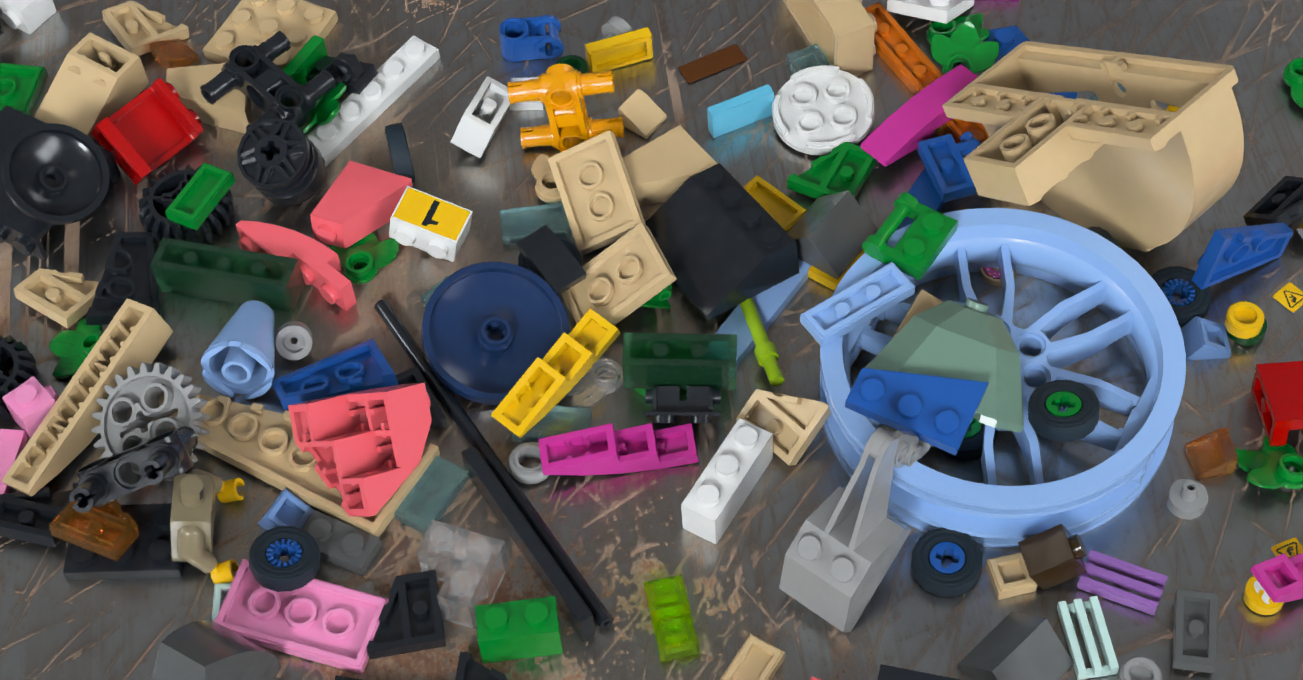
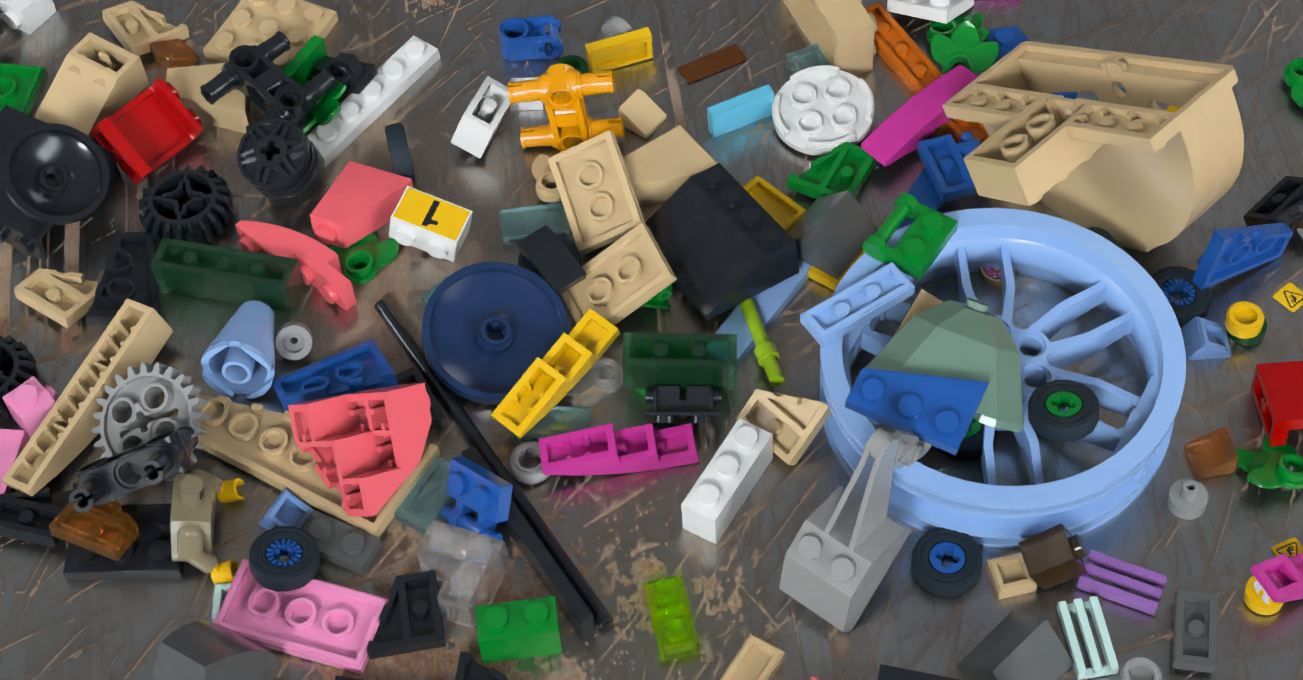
(74, 347): green plate -> none
(200, 196): green tile -> none
(479, 492): none -> blue plate

